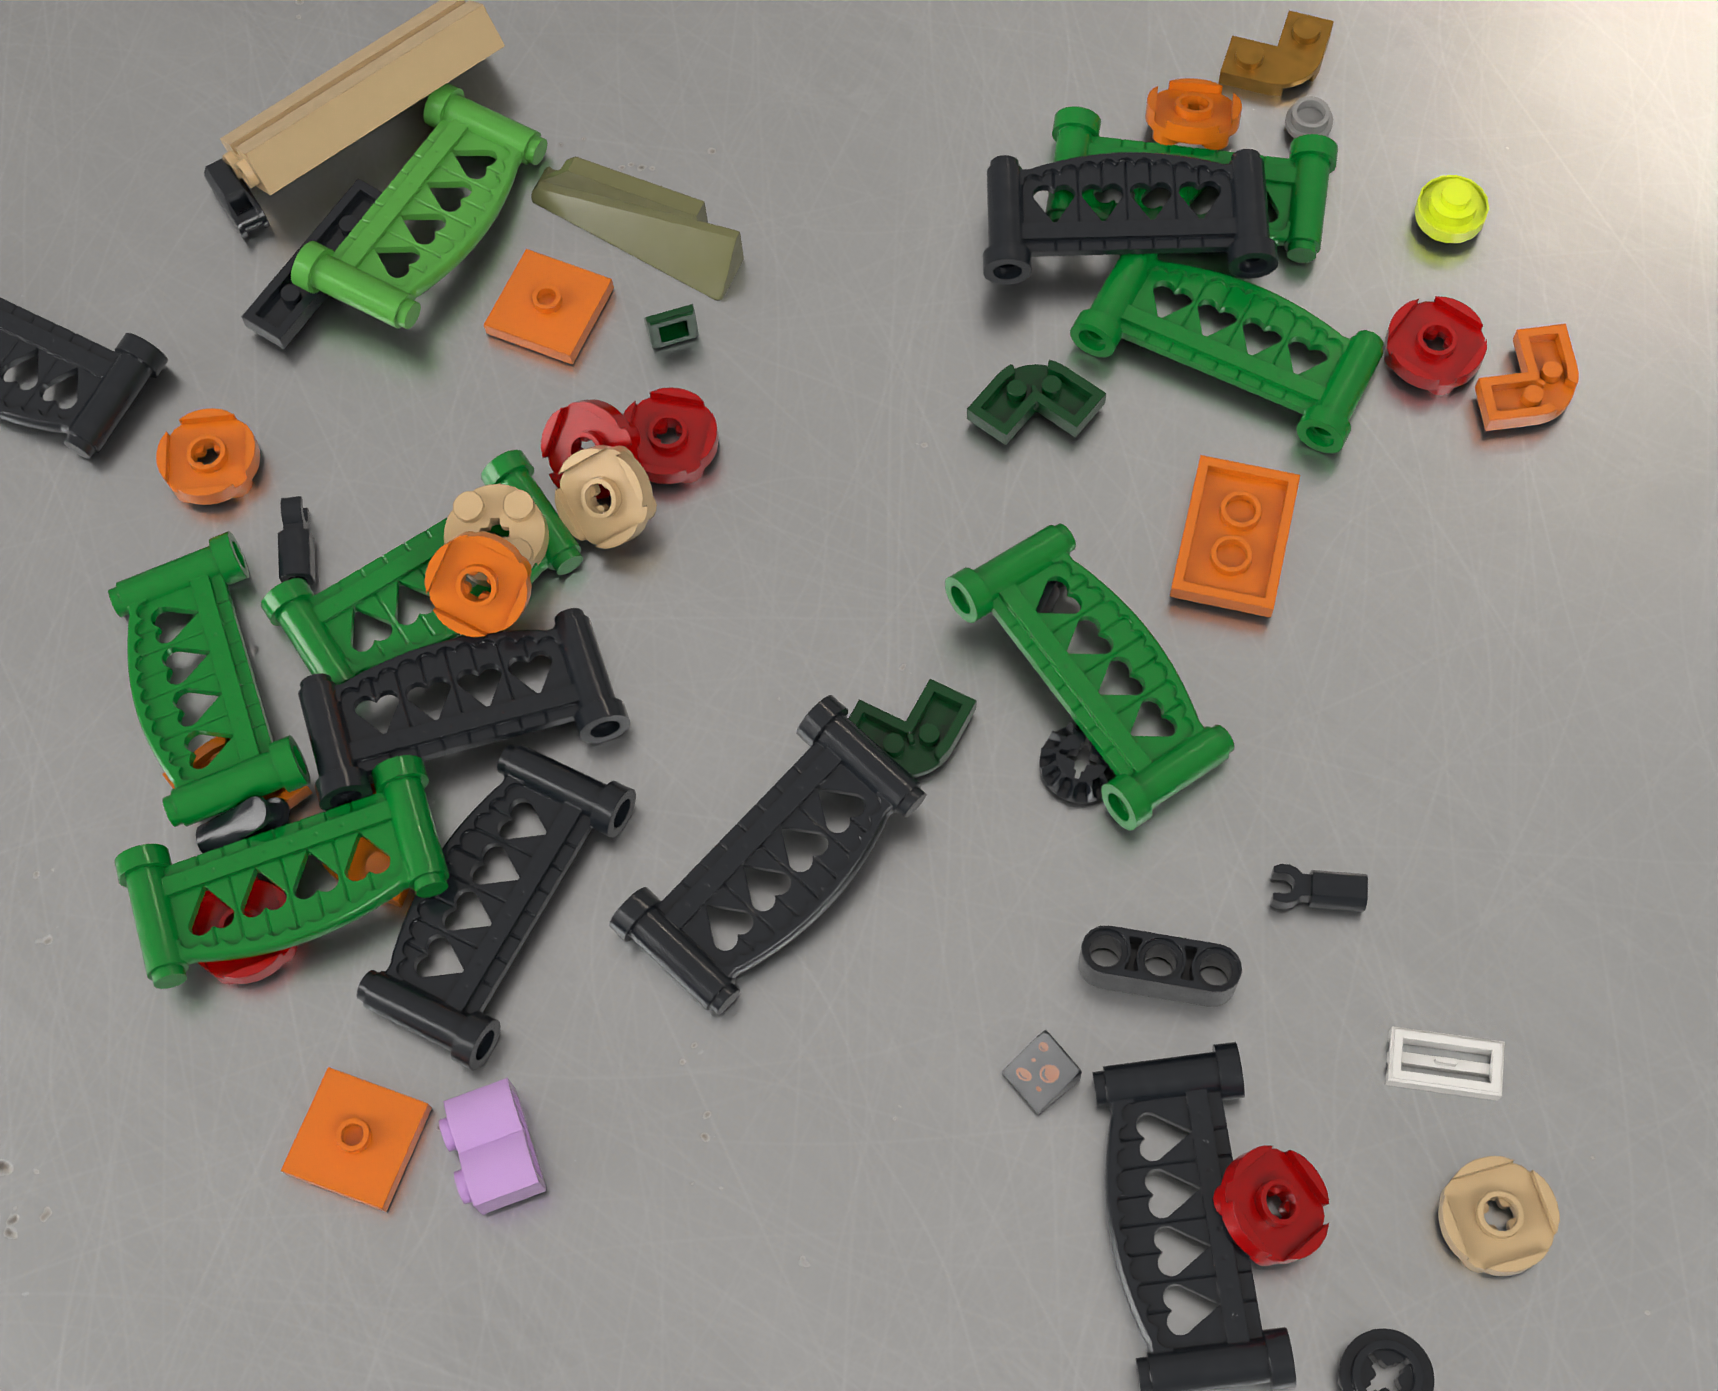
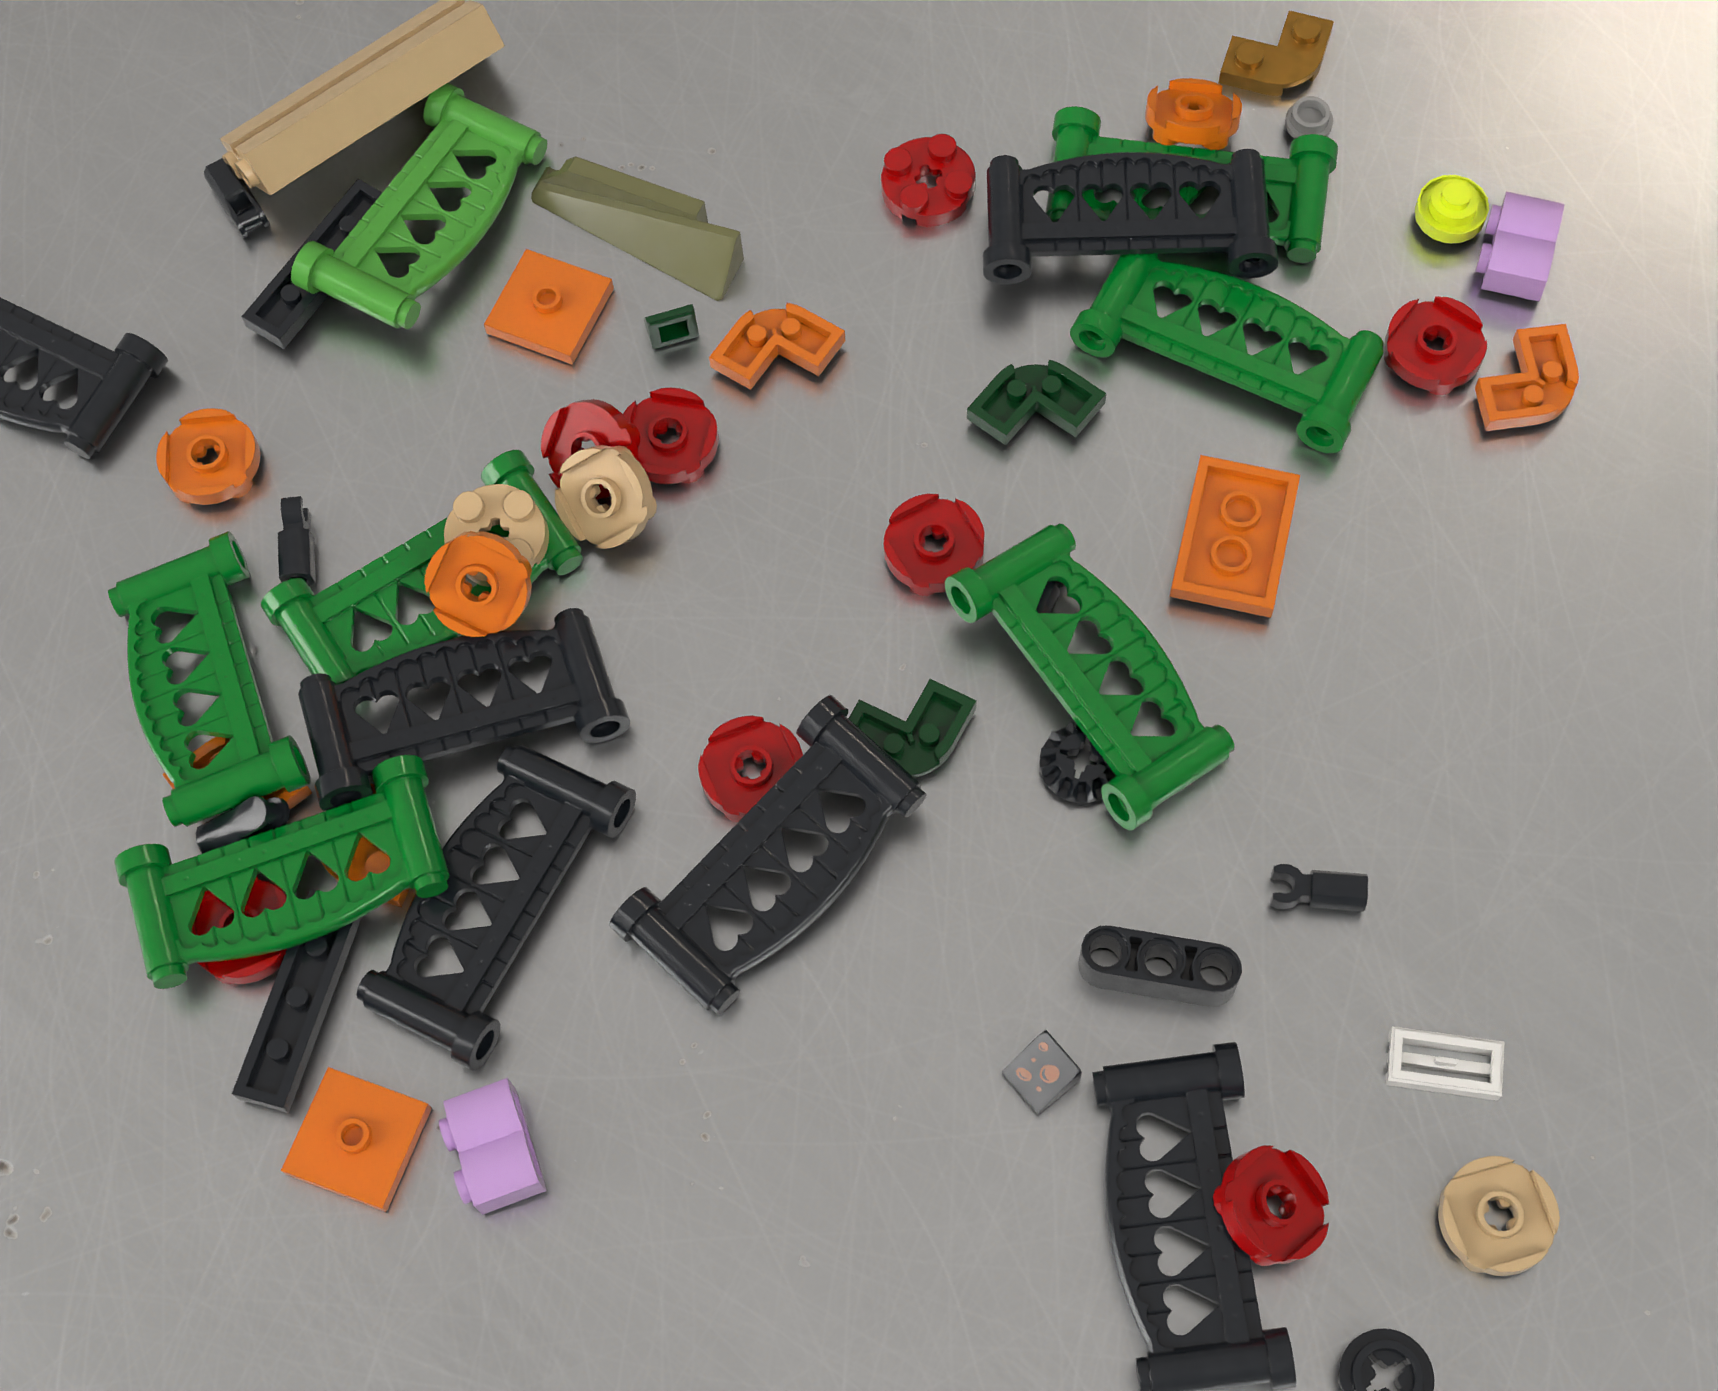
(293, 1019): none -> black plate
(724, 758): none -> red plate
(788, 332): none -> orange plate
(927, 515): none -> red plate
(928, 157): none -> red plate
(1521, 245): none -> lavender brick

